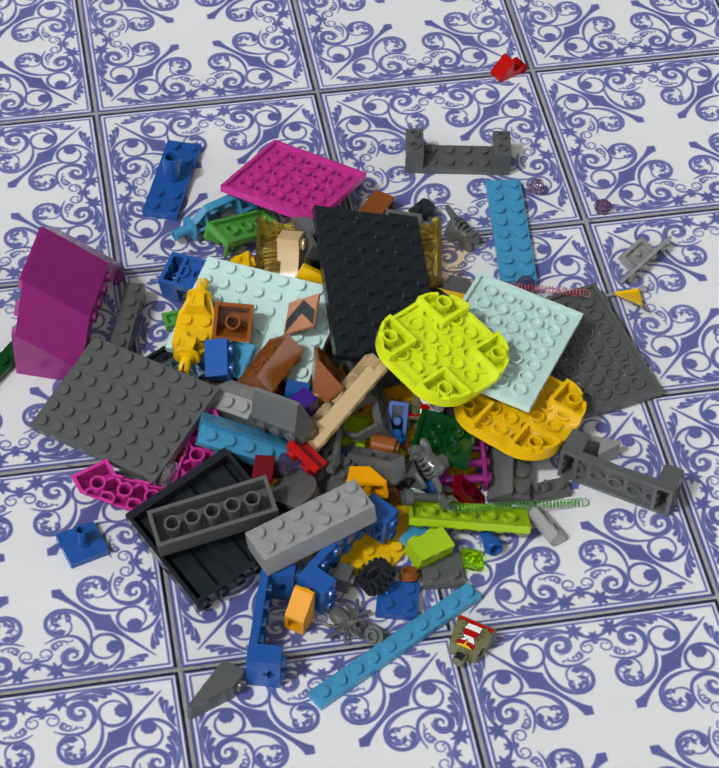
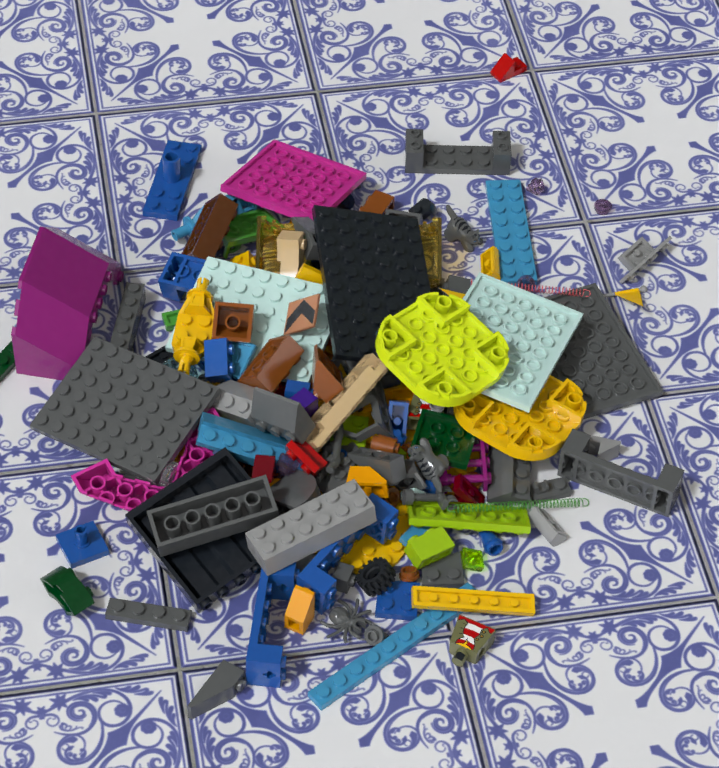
(67, 590): none -> dark green brick
(148, 614): none -> dark grey plate
(211, 227): none -> reddish brown slope
(347, 203): none -> dark blue plate
(472, 601): none -> yellow plate
(490, 262): none -> yellow brick

